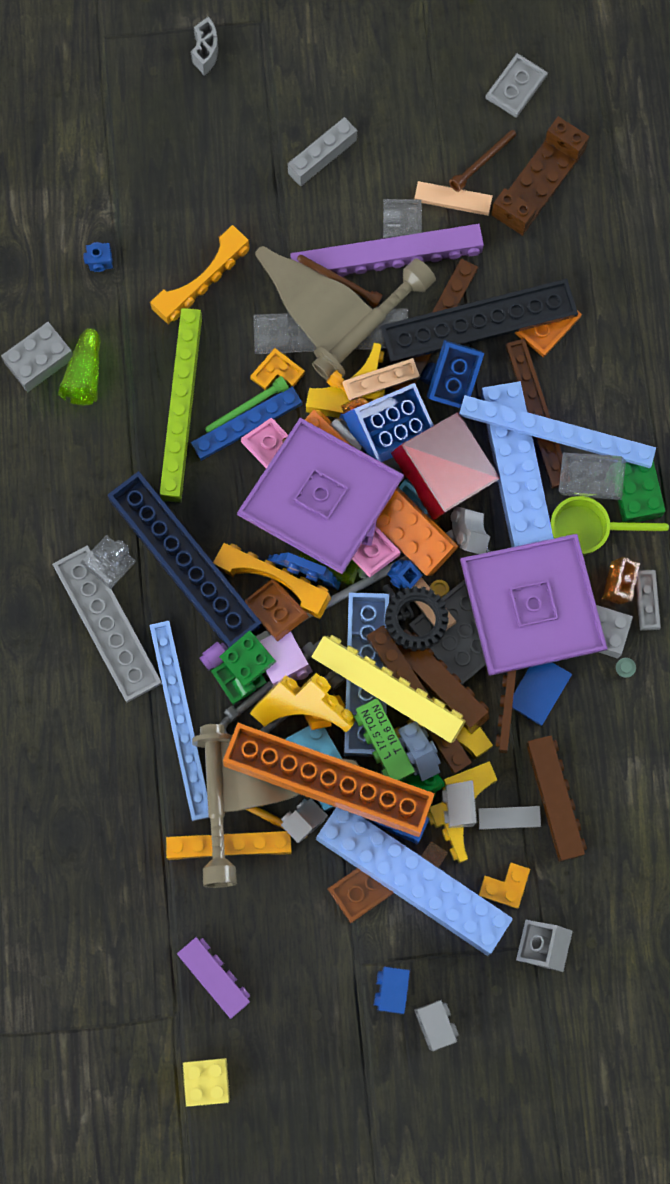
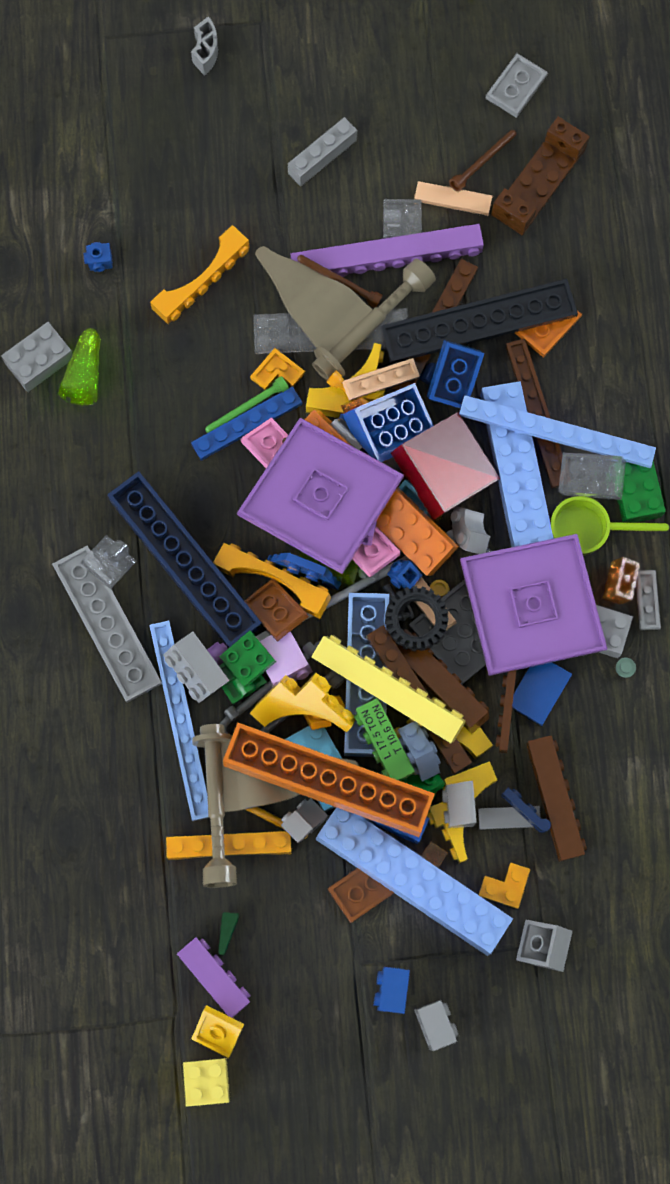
(181, 405): lime brick -> none
(195, 667): none -> light grey brick
(217, 1031): none -> yellow plate
(228, 925): none -> dark green slope
(527, 811): none -> dark blue plate

